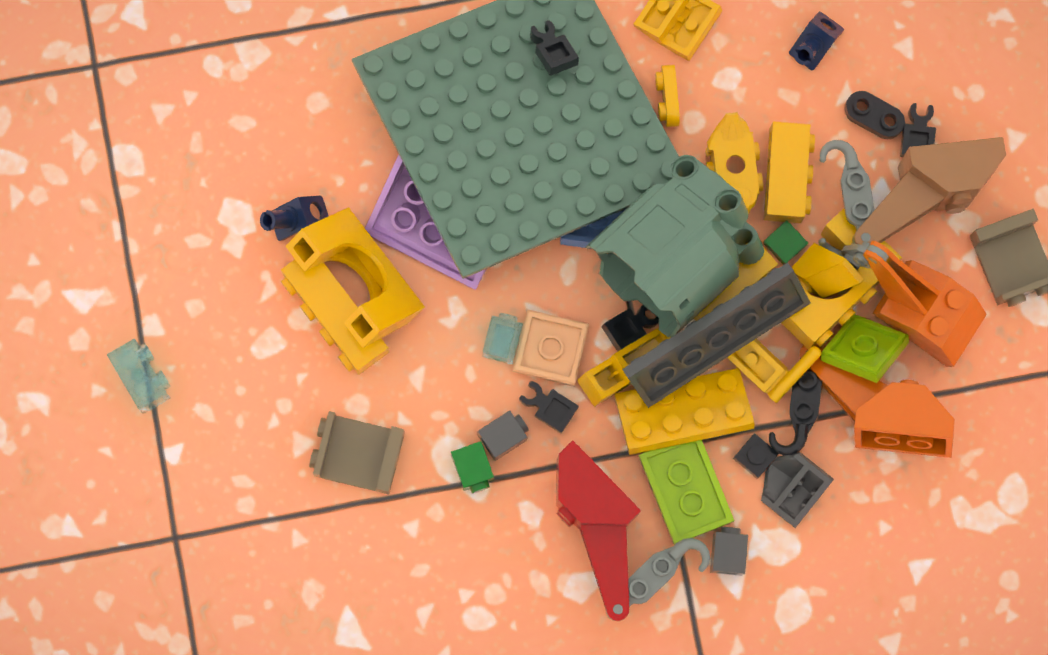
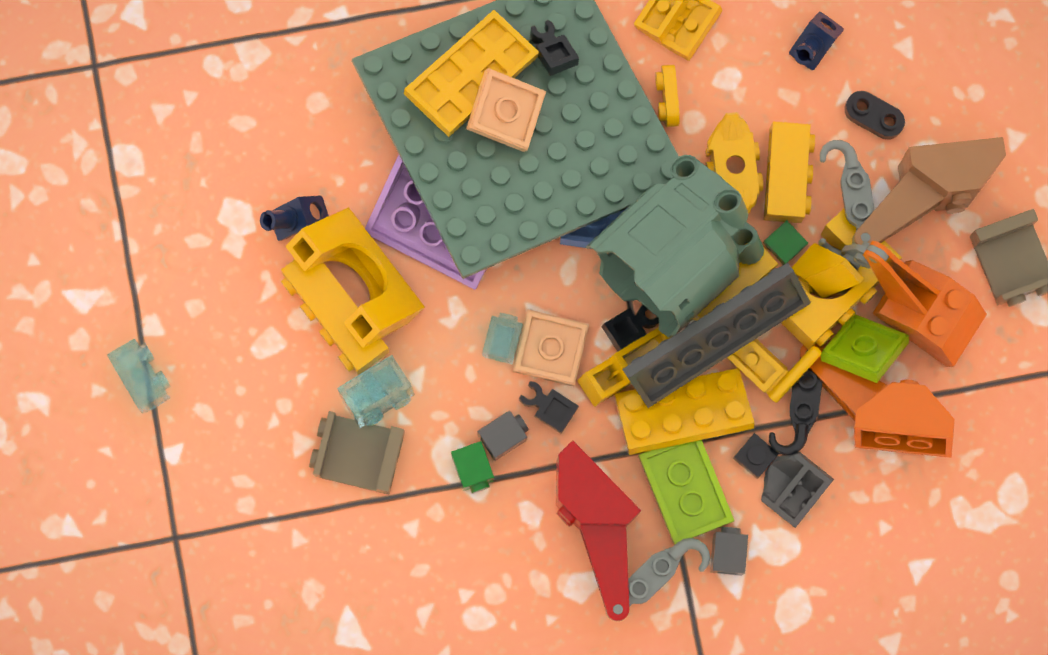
(376, 392): none -> clear light blue brick
(451, 83): none -> yellow plate
(506, 110): none -> light nougat tile
(918, 132): black plate -> none

